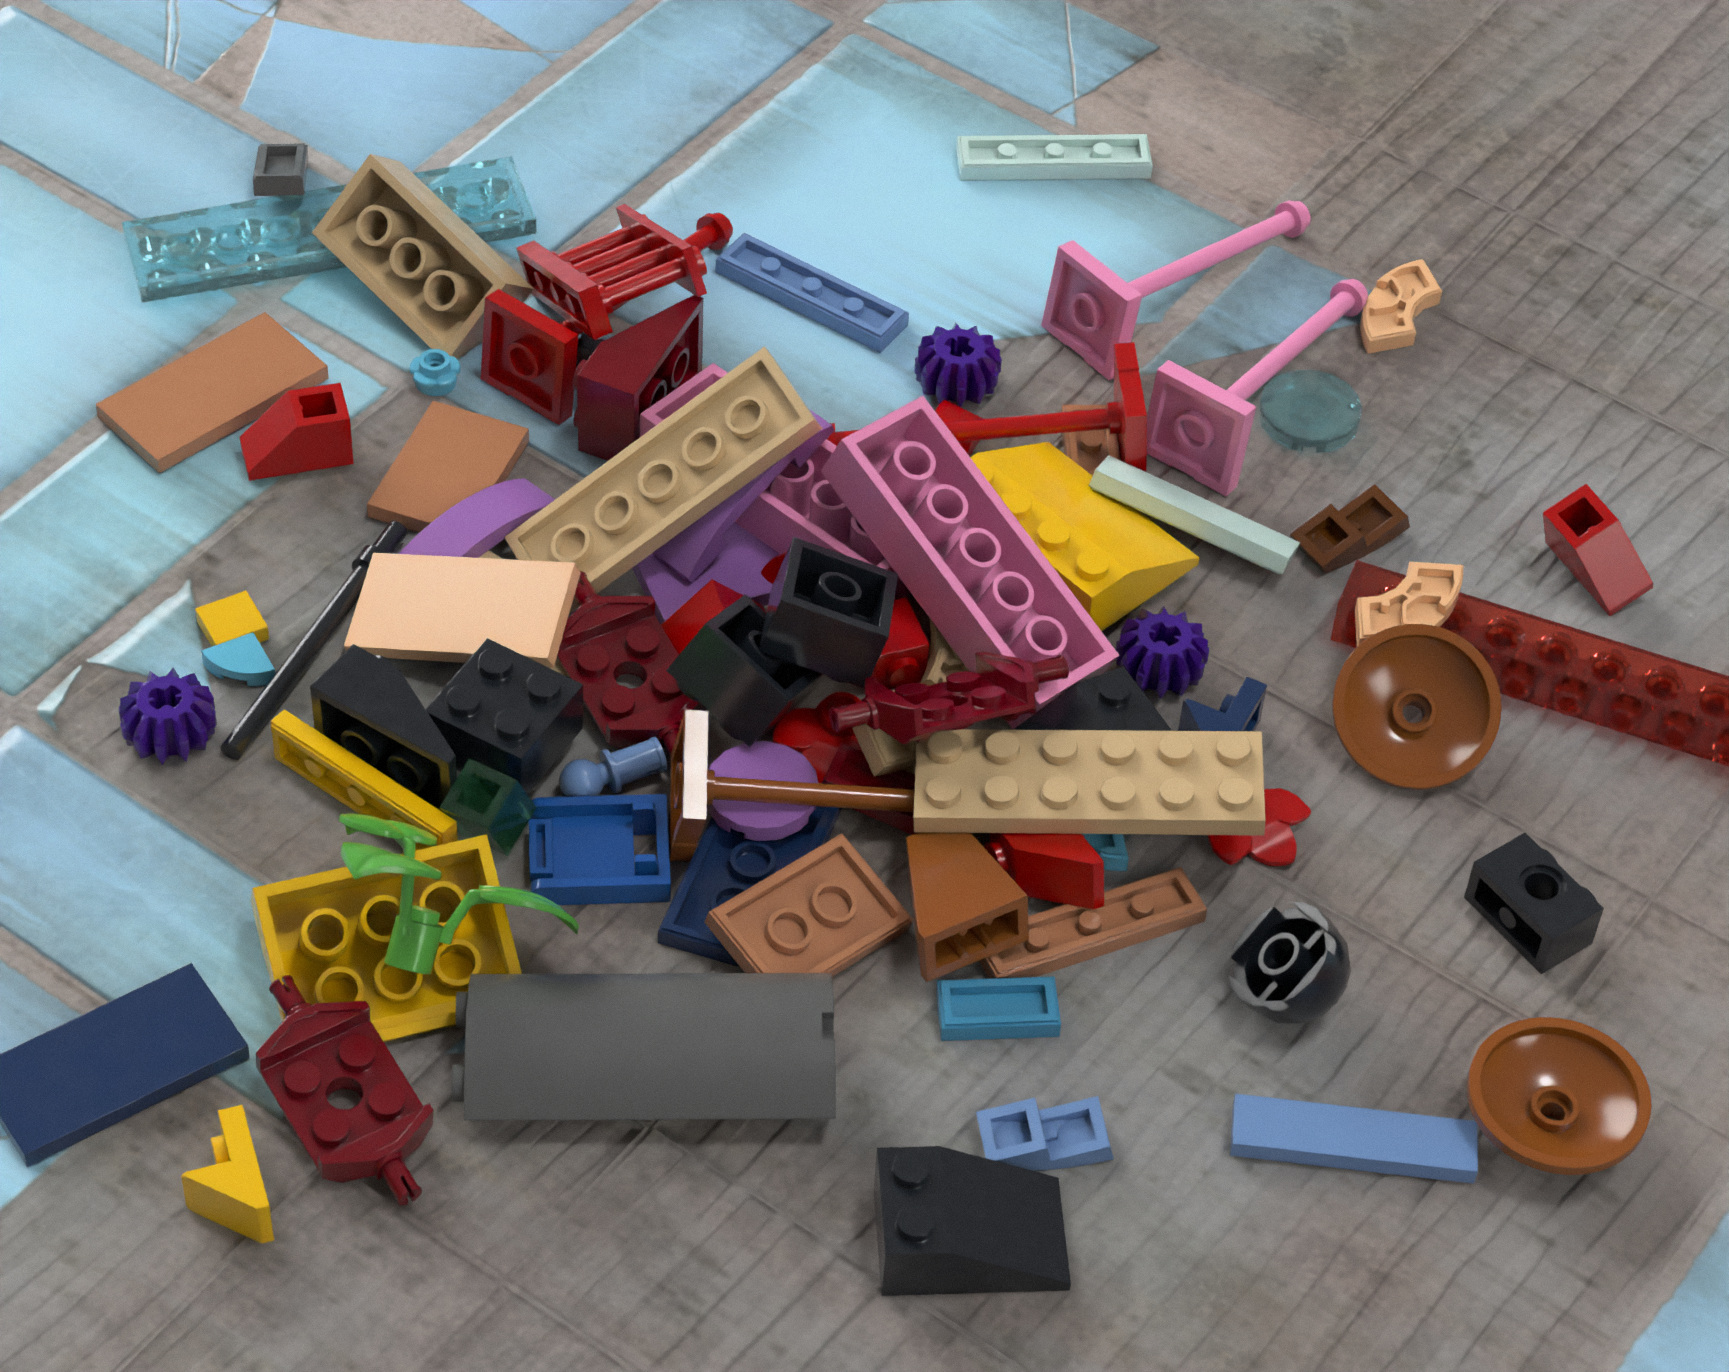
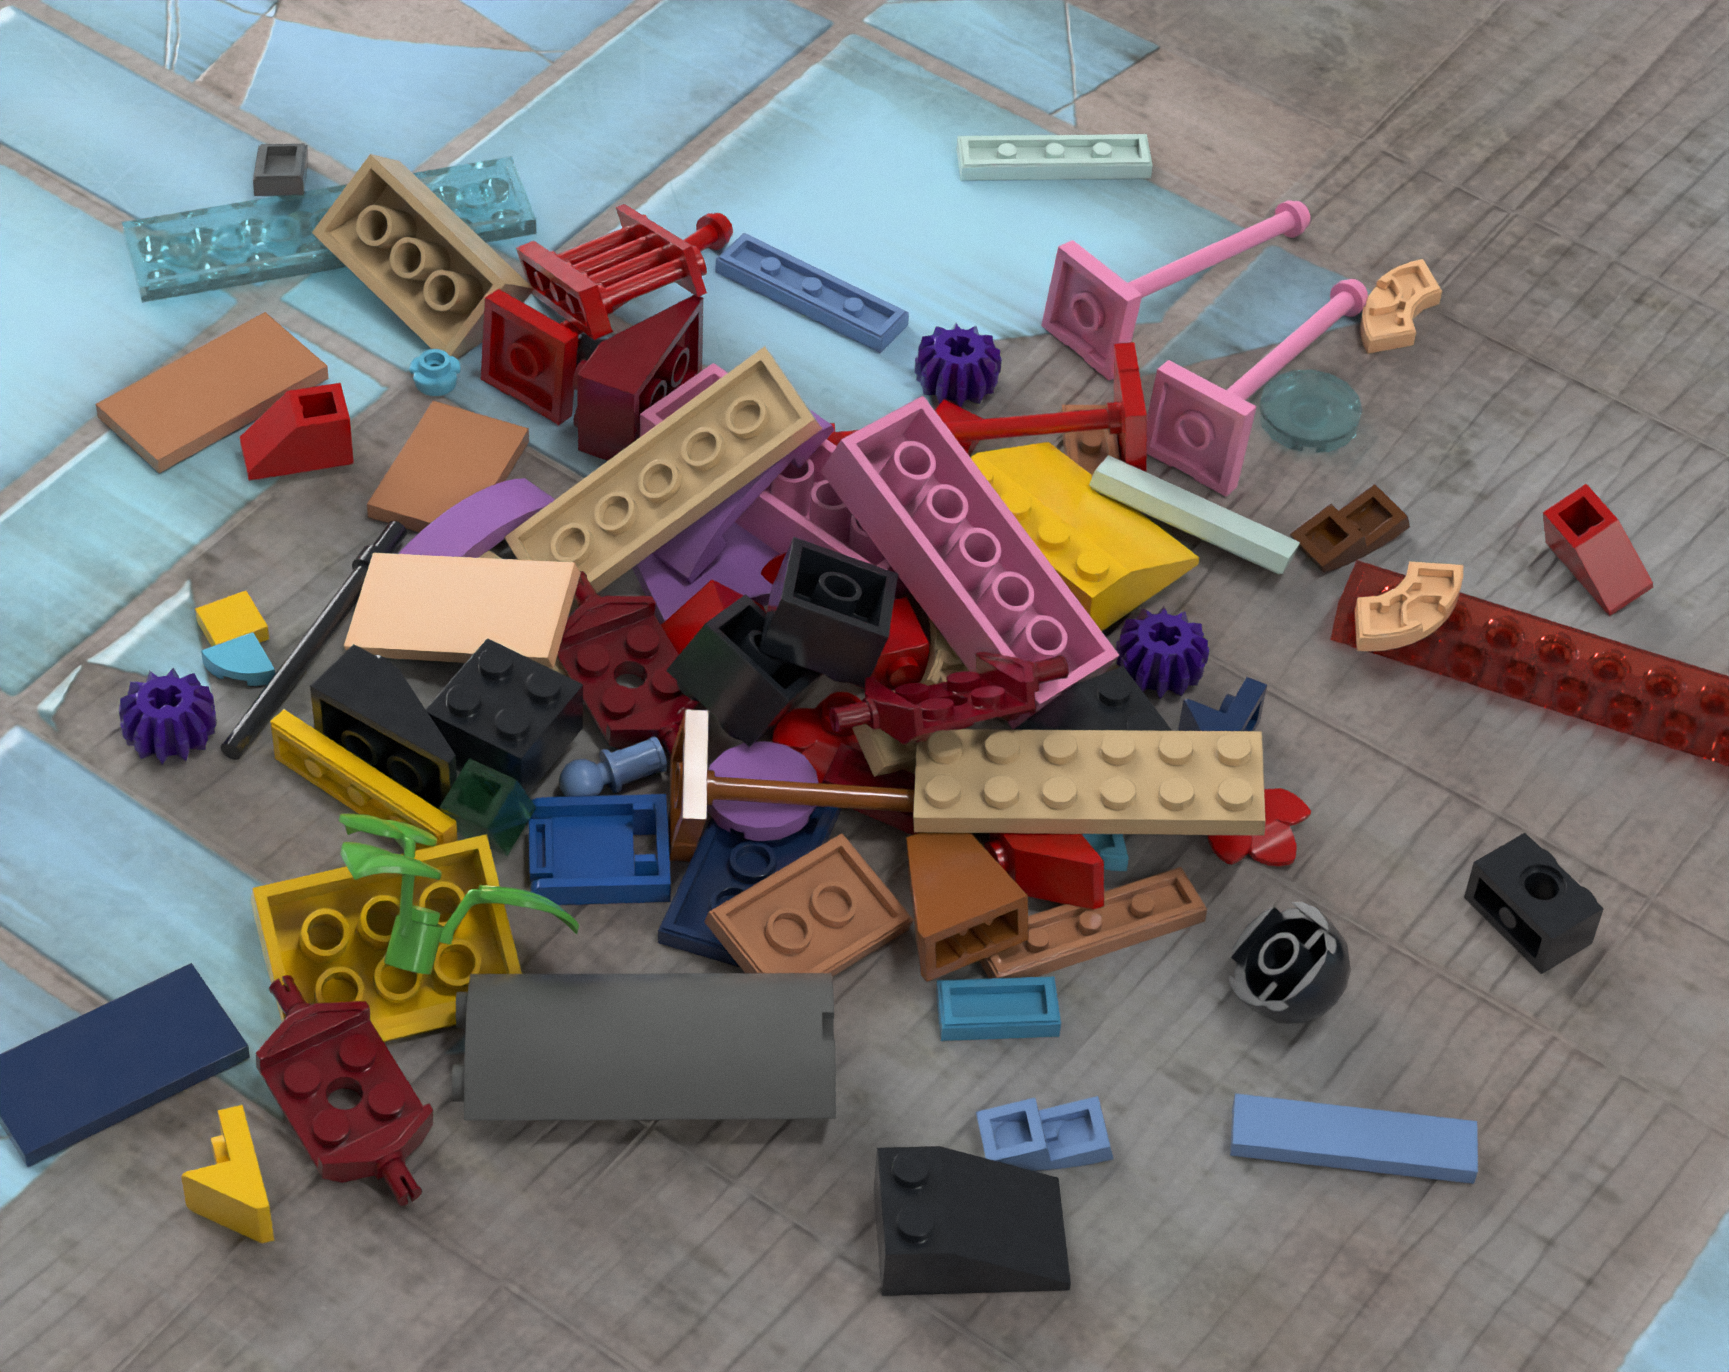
(1424, 670): dark orange dish -> none
(1561, 1073): dark orange dish -> none

